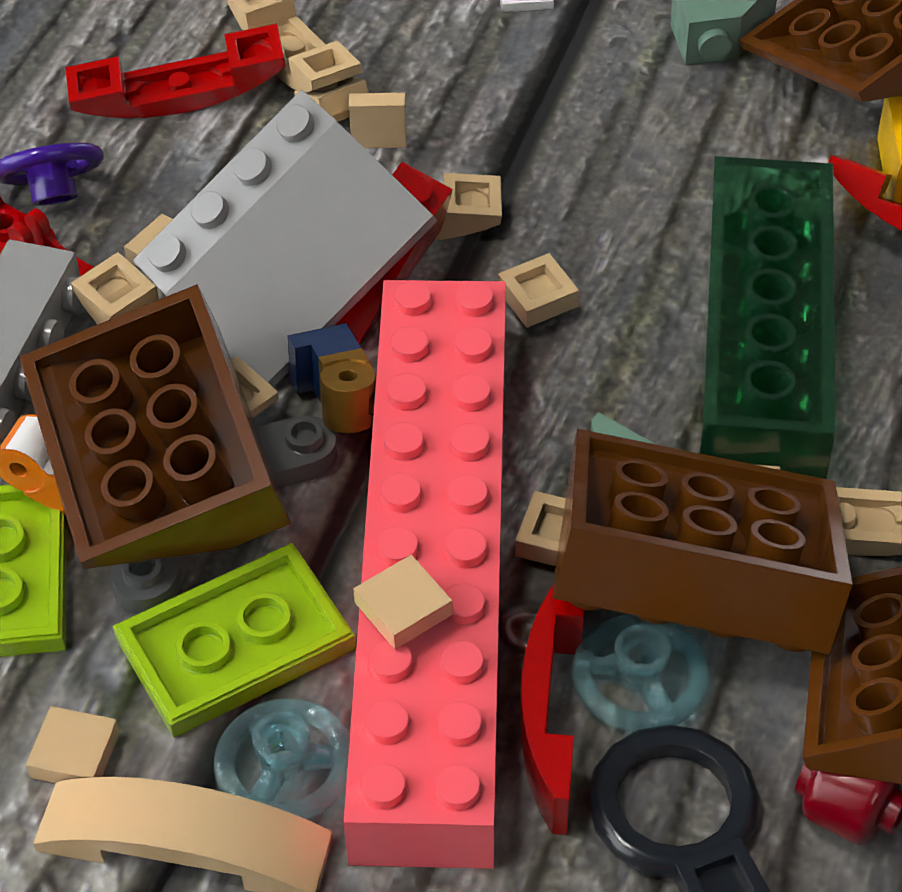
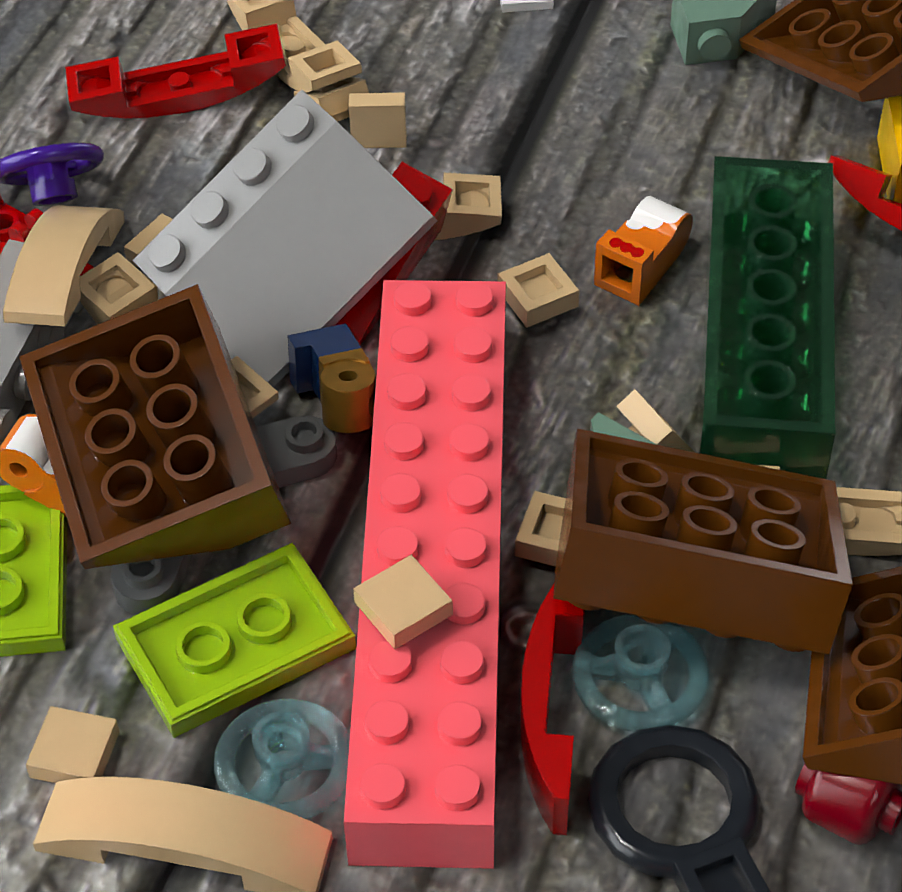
(48, 269): none -> tan slope
(644, 243): none -> orange leg
(650, 423): none -> tan plate

